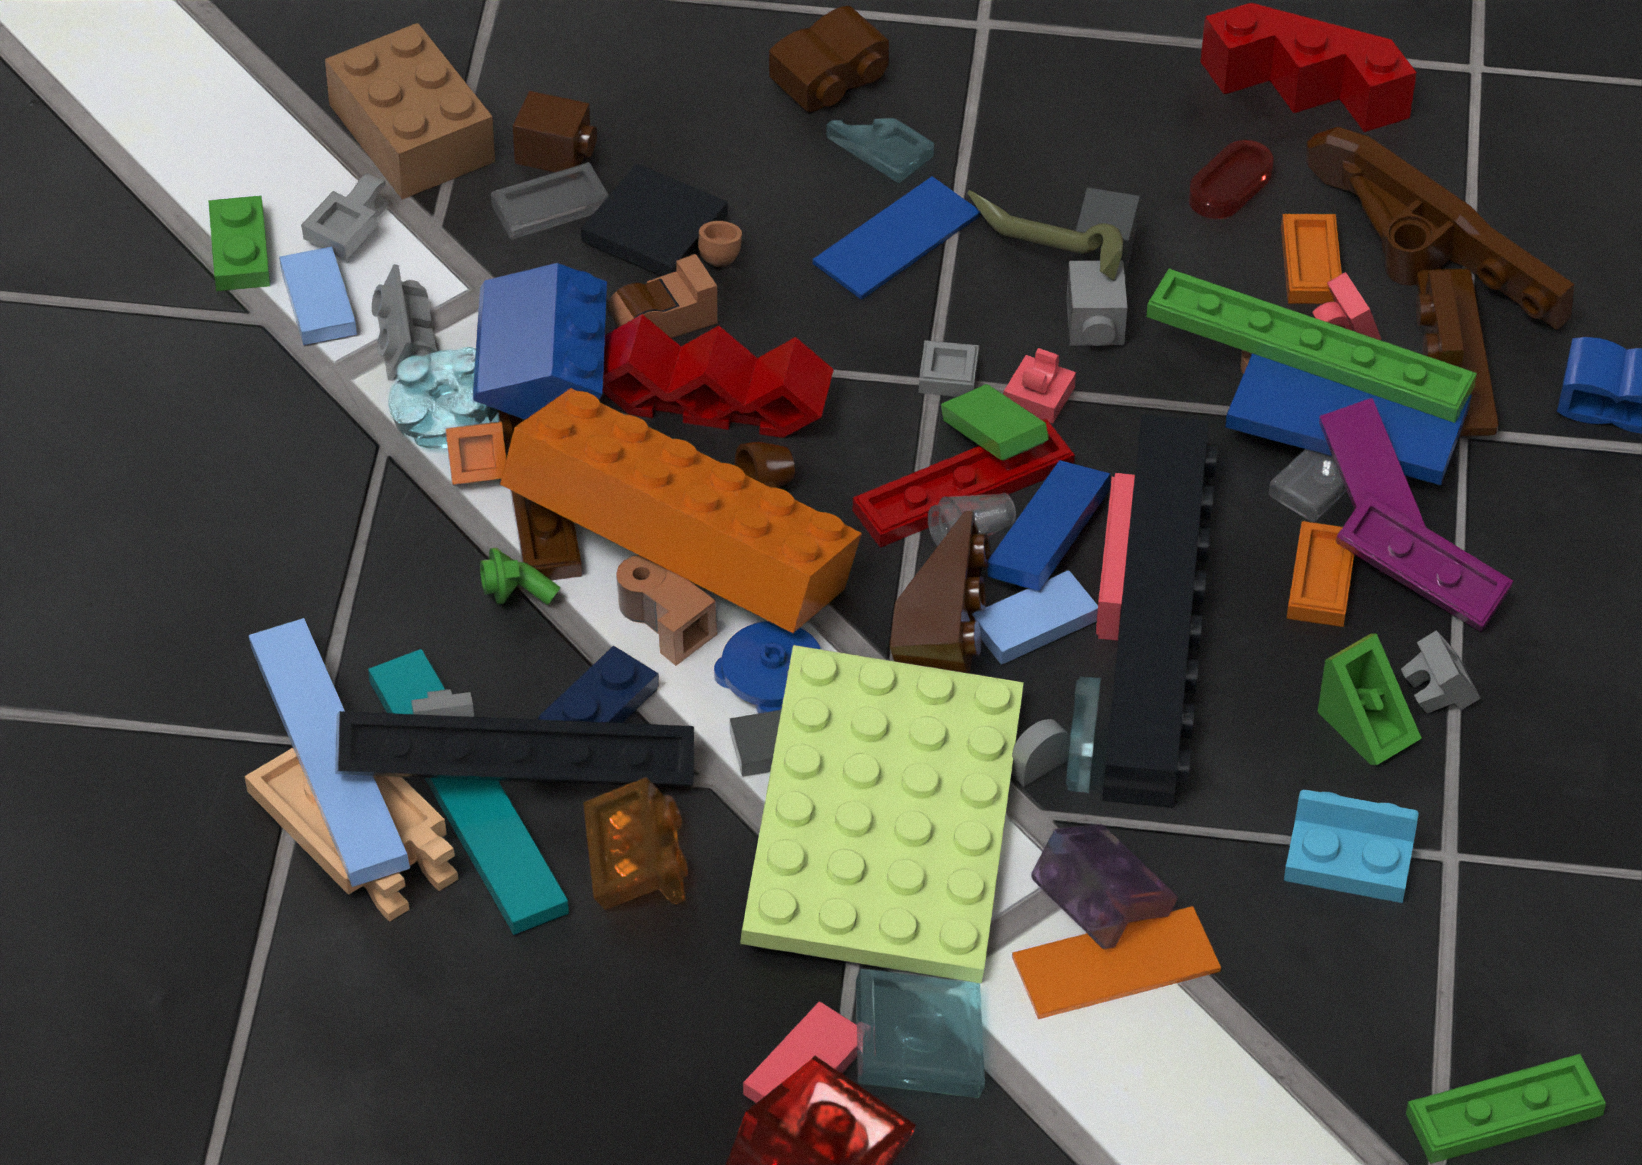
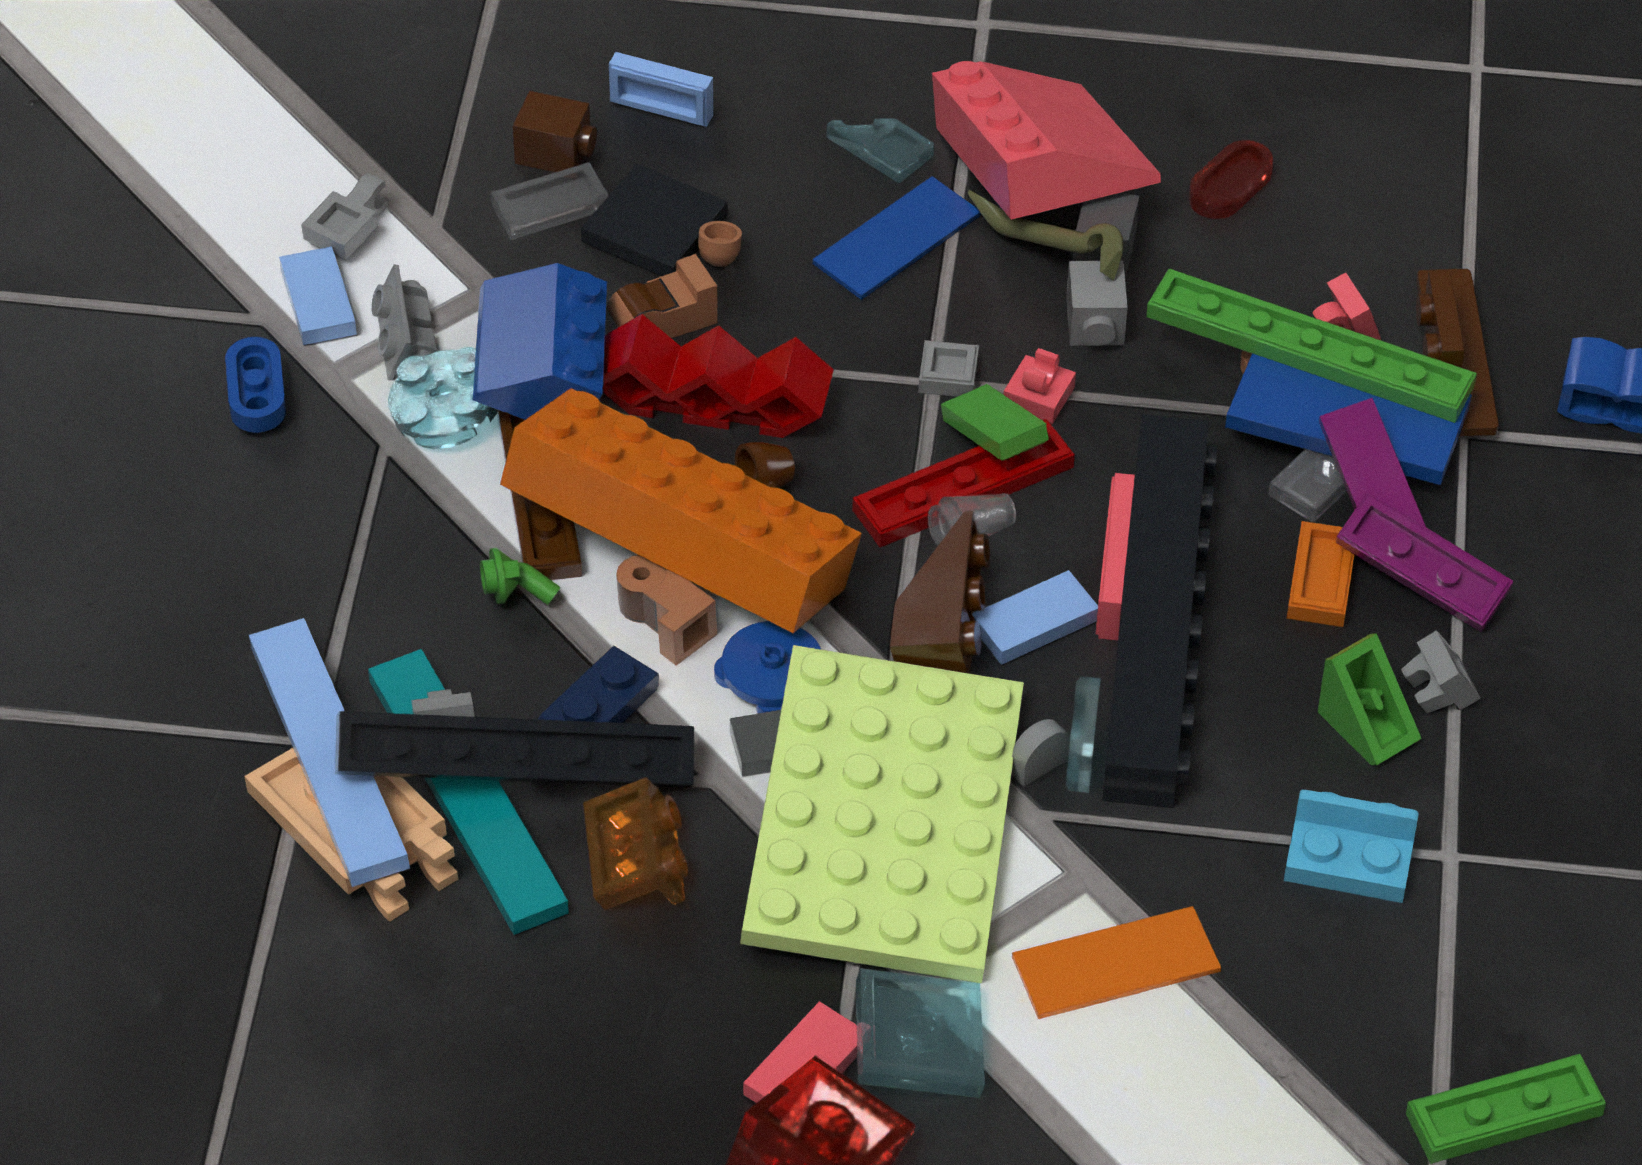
(239, 243): bright green plate -> none
(255, 384): none -> blue plate
(410, 110): medium nougat brick -> none
(476, 452): orange plate -> none
(661, 89): none -> light blue tile
(829, 58): reddish brown brick -> none
(1034, 138): none -> coral slope
(1049, 525): blue tile -> none
(1100, 882): clear purple bracket -> none
(1309, 63): red brick -> none
(1310, 256): orange tile -> none
(1429, 225): reddish brown piece -> none

